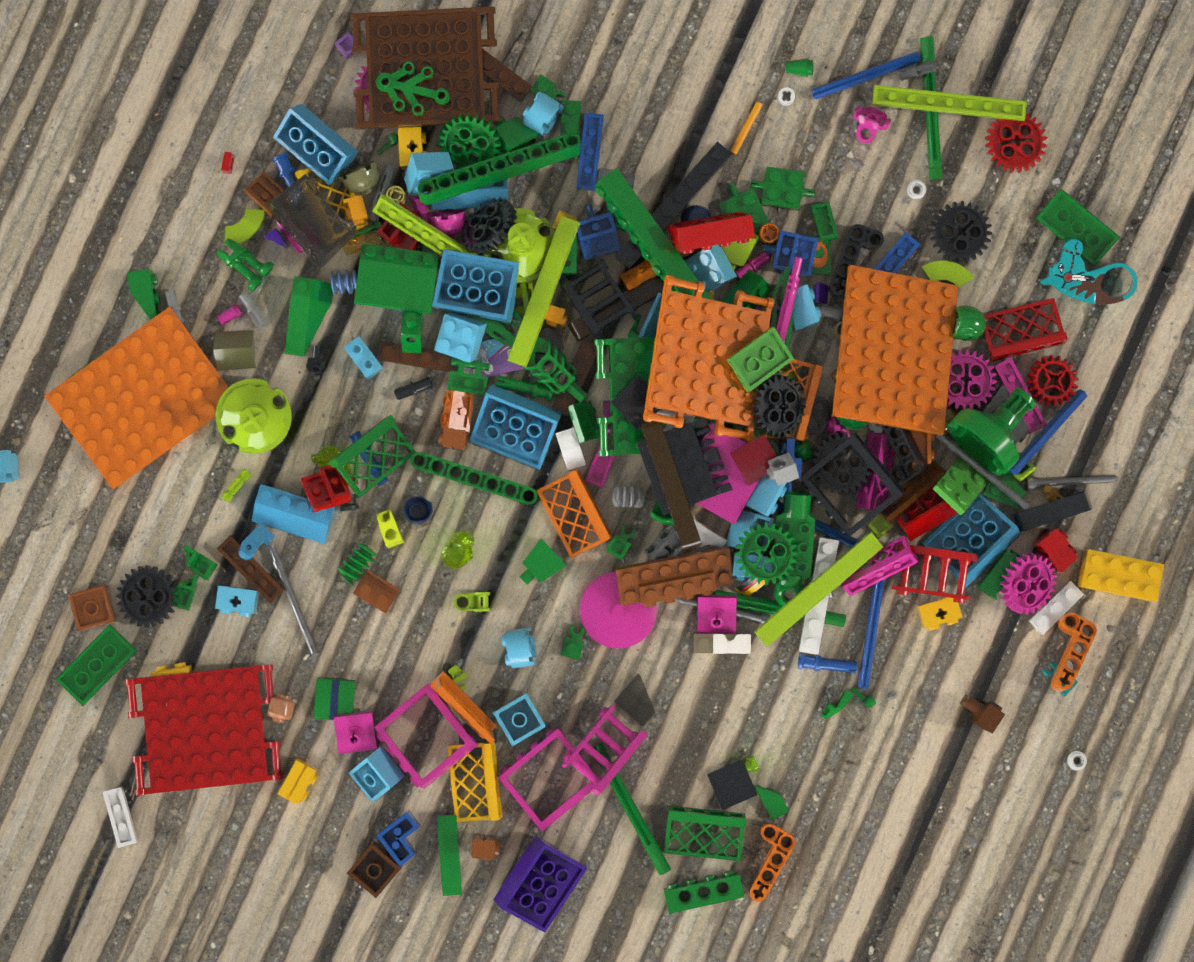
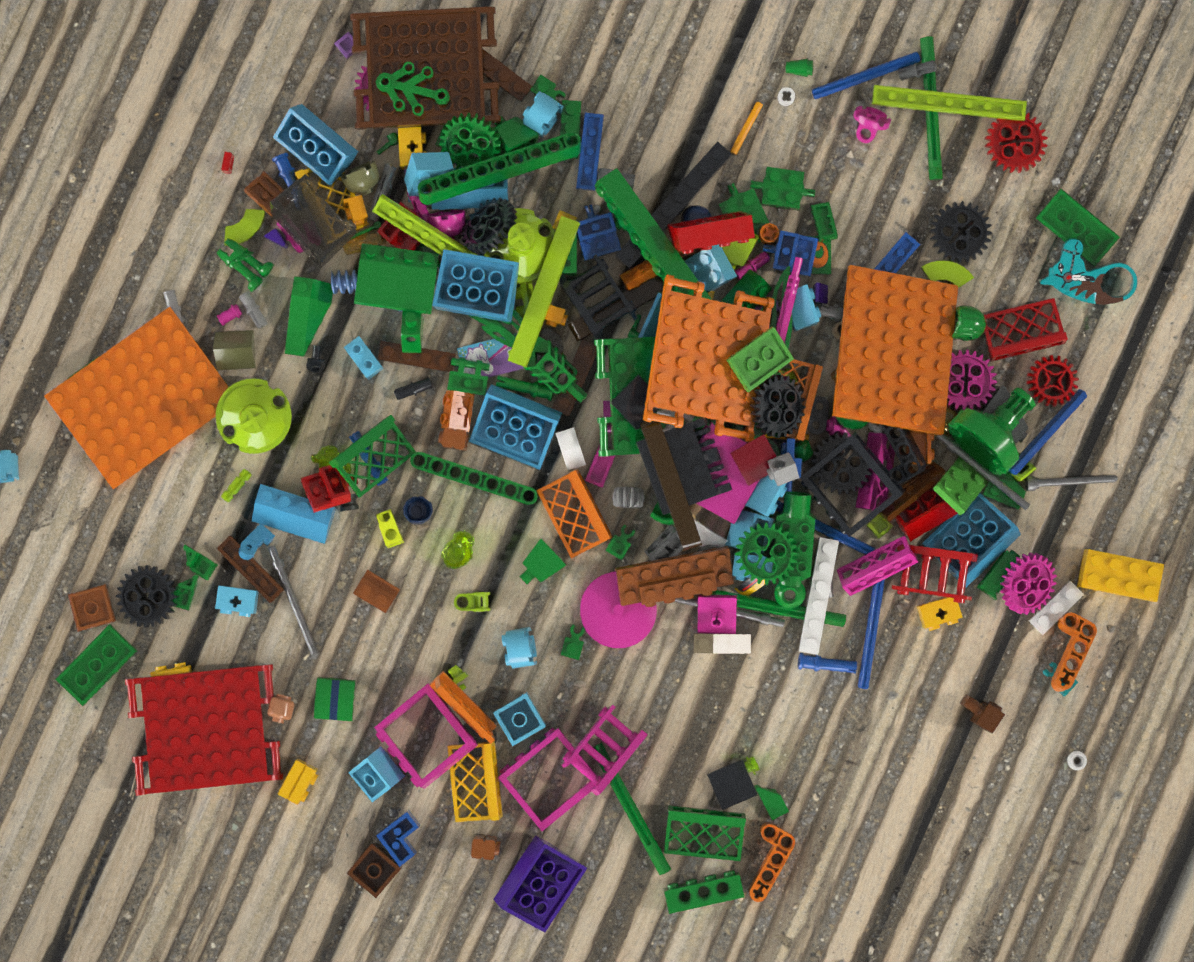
(120, 817): white plate -> none
(143, 289): green slope -> none
(355, 732): dark pink tile -> none
(357, 562): green piece -> none
(399, 194): light yellow wheel -> none
(449, 855): green slope -> none
(460, 337): medium azure brick -> none
(584, 421): green plate -> none
(636, 701): clear smoke wing -> none
(818, 589): lime tile -> none
(831, 709): green slope -> none
(844, 259): black beam -> none
(868, 701): green hand -> none
(916, 183): white plate -> none
(1012, 379): dark pink plate -> none
(1050, 493): pearl gold piece -> none
(1053, 511): black beam -> none
(1056, 548): red brick -> none

